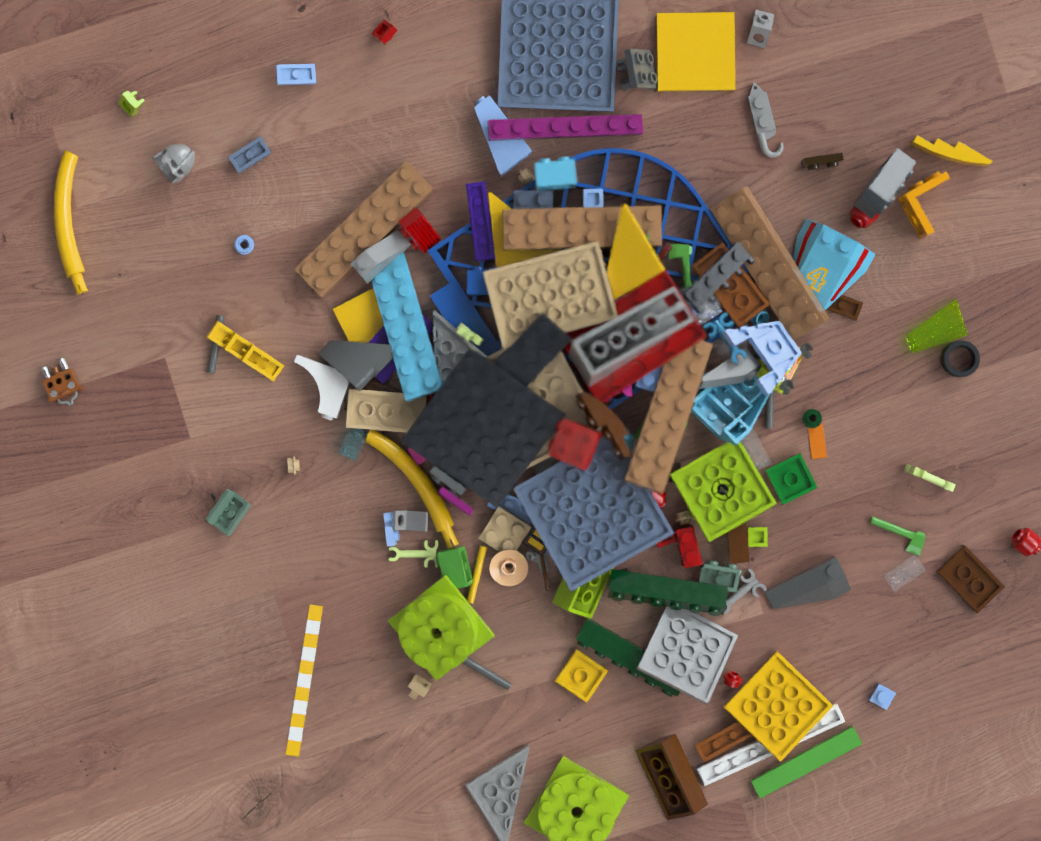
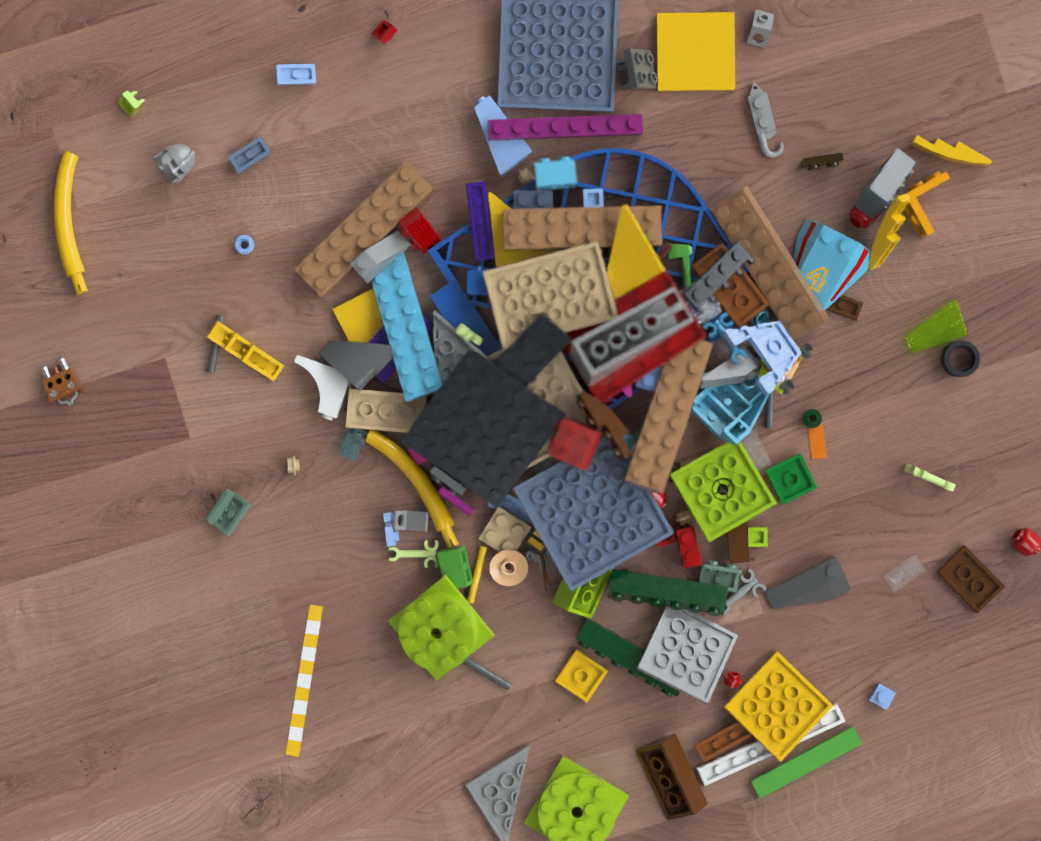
(419, 687): tan tile -> none
(886, 236): none -> yellow slope
(917, 538): bright green piece -> none

